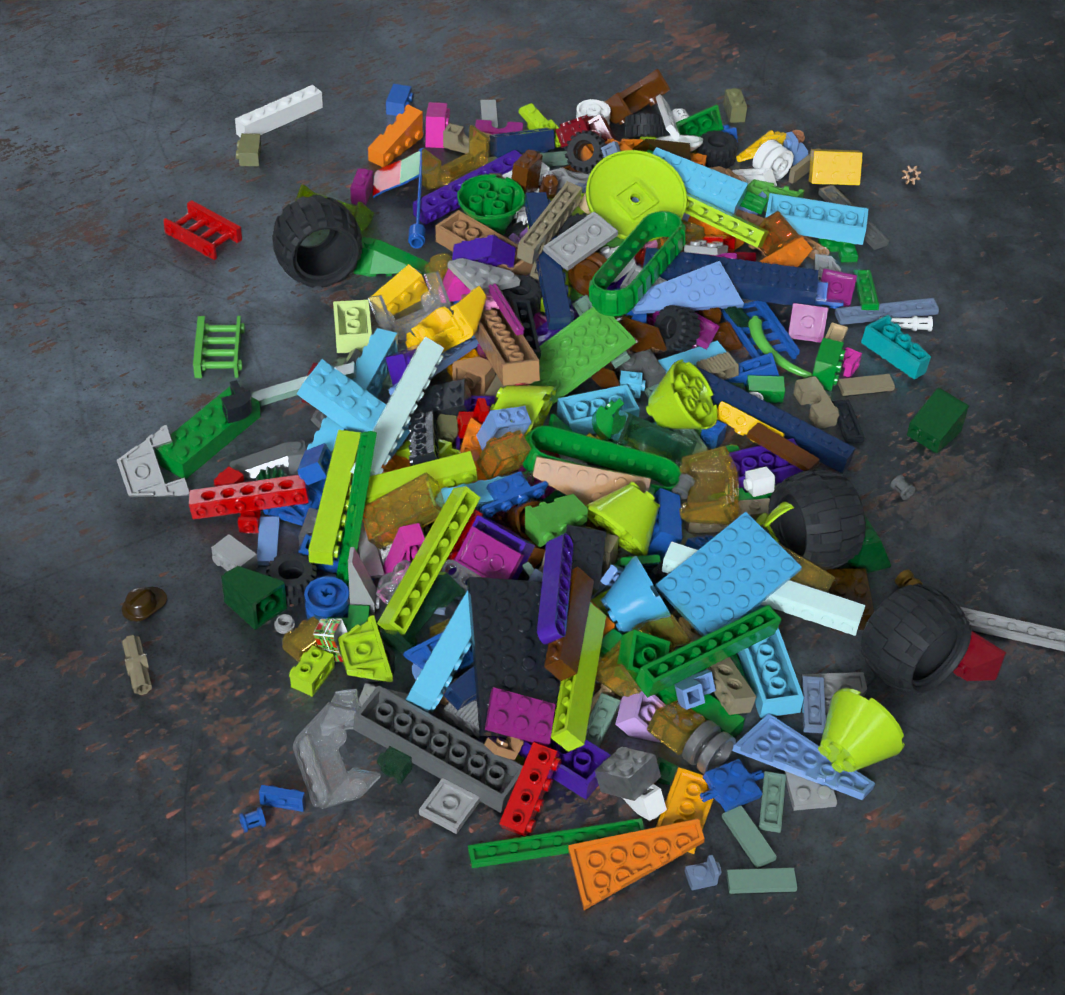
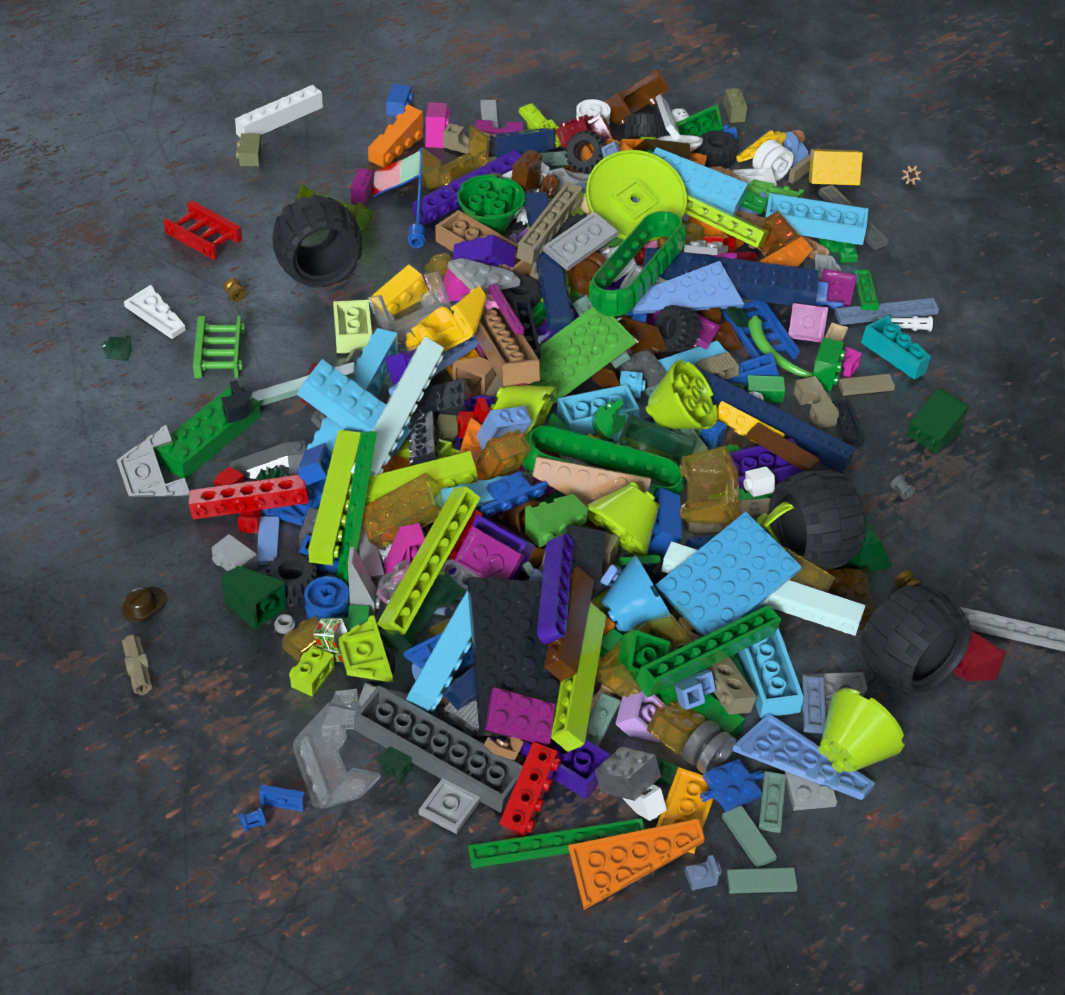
(117, 348): none -> clear green brick
(154, 311): none -> white wing
(234, 289): none -> pearl gold wheel
(386, 259): green wedge -> none
(539, 314): none -> green beam
(683, 486): dark grey bush -> none

